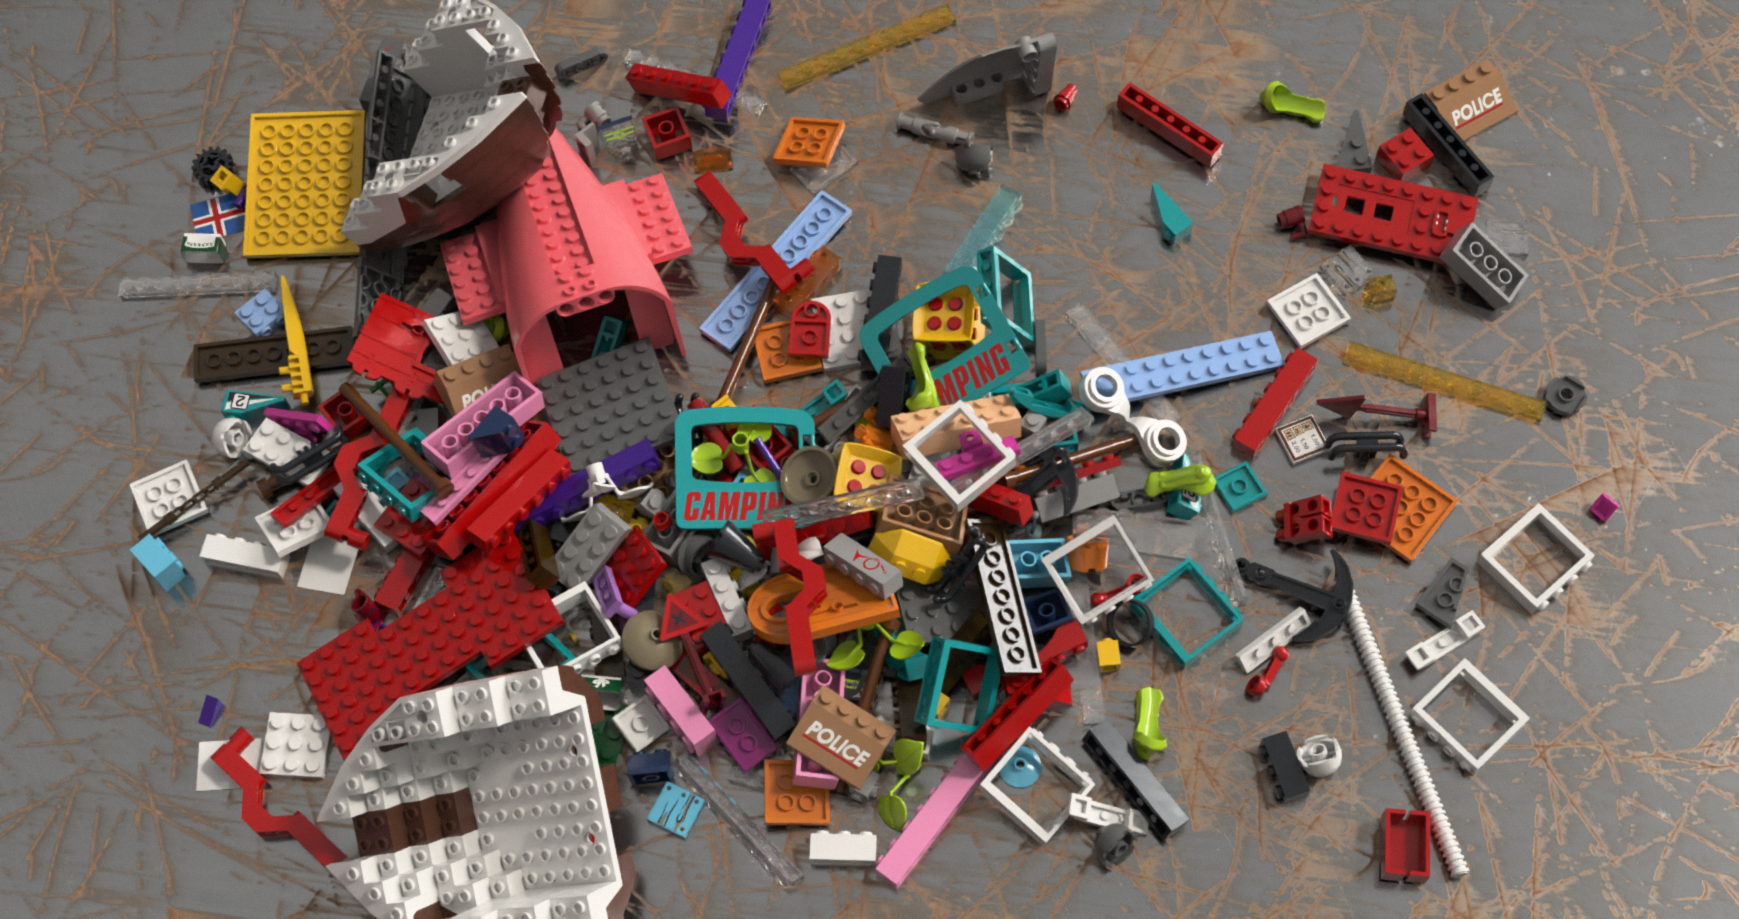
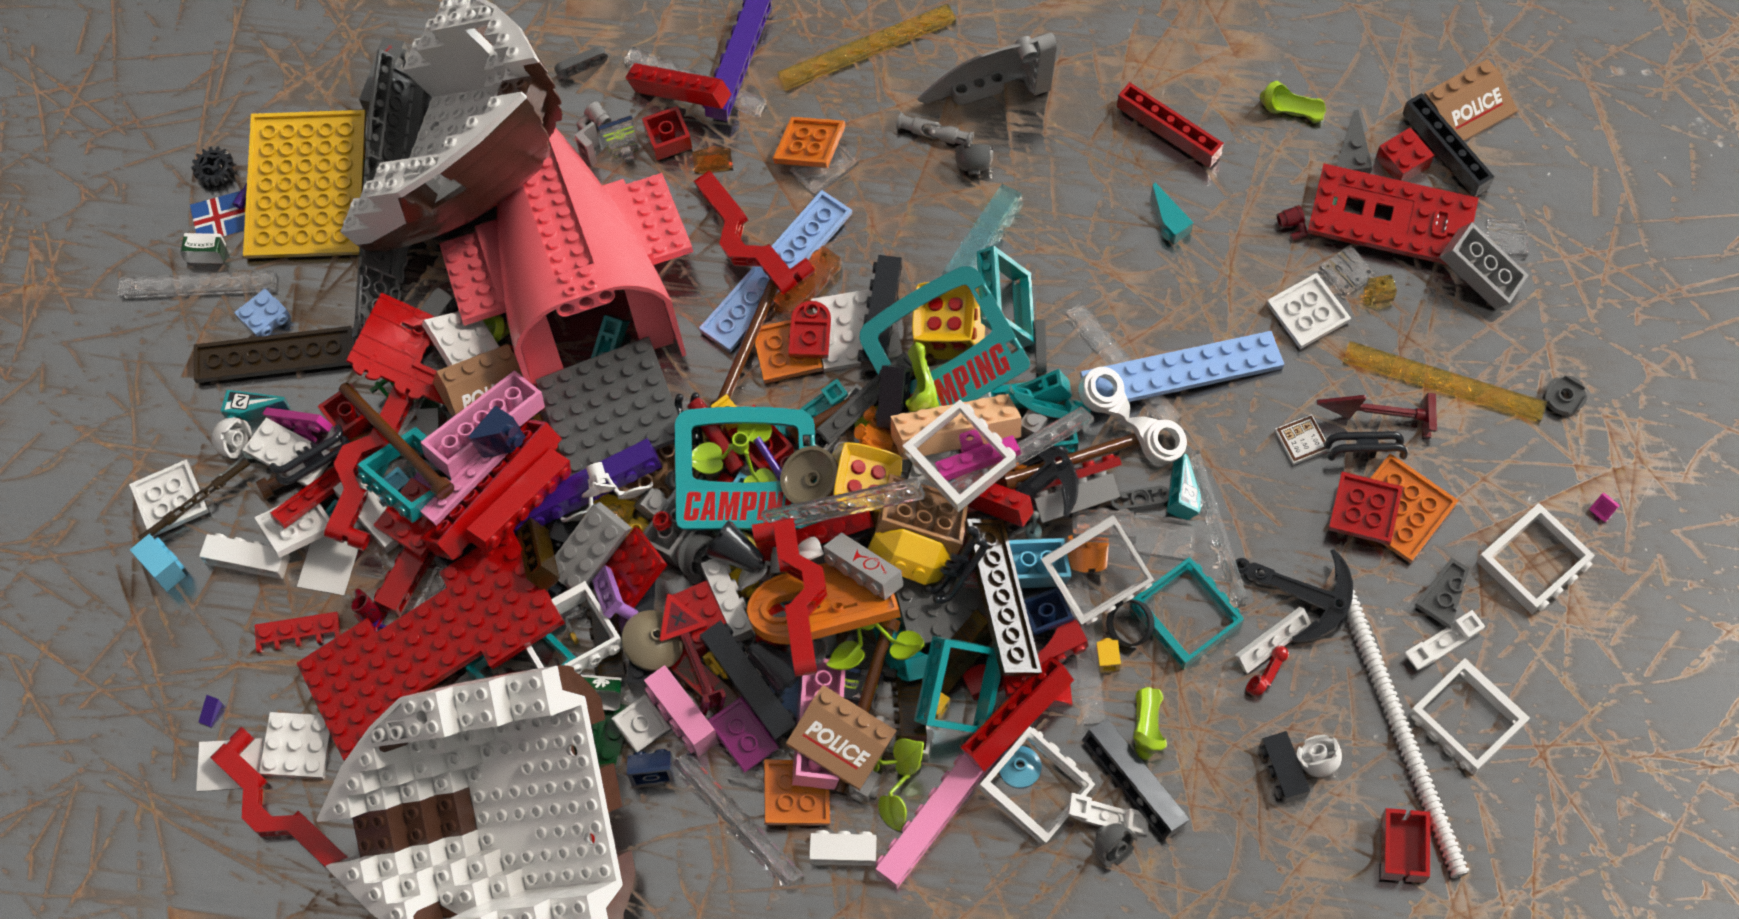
(227, 181): yellow brick -> none
(297, 630): none -> red hinge
(298, 361): yellow piece -> none
(675, 582): clear yellow brick -> none
(676, 810): medium azure tile -> none
(1065, 97): red cone -> none
(1098, 598): red piece -> none
(1191, 478): lime hair -> none
(1239, 487): teal tile -> none
(1274, 403): red brick -> none
(1305, 520): red hips -> none

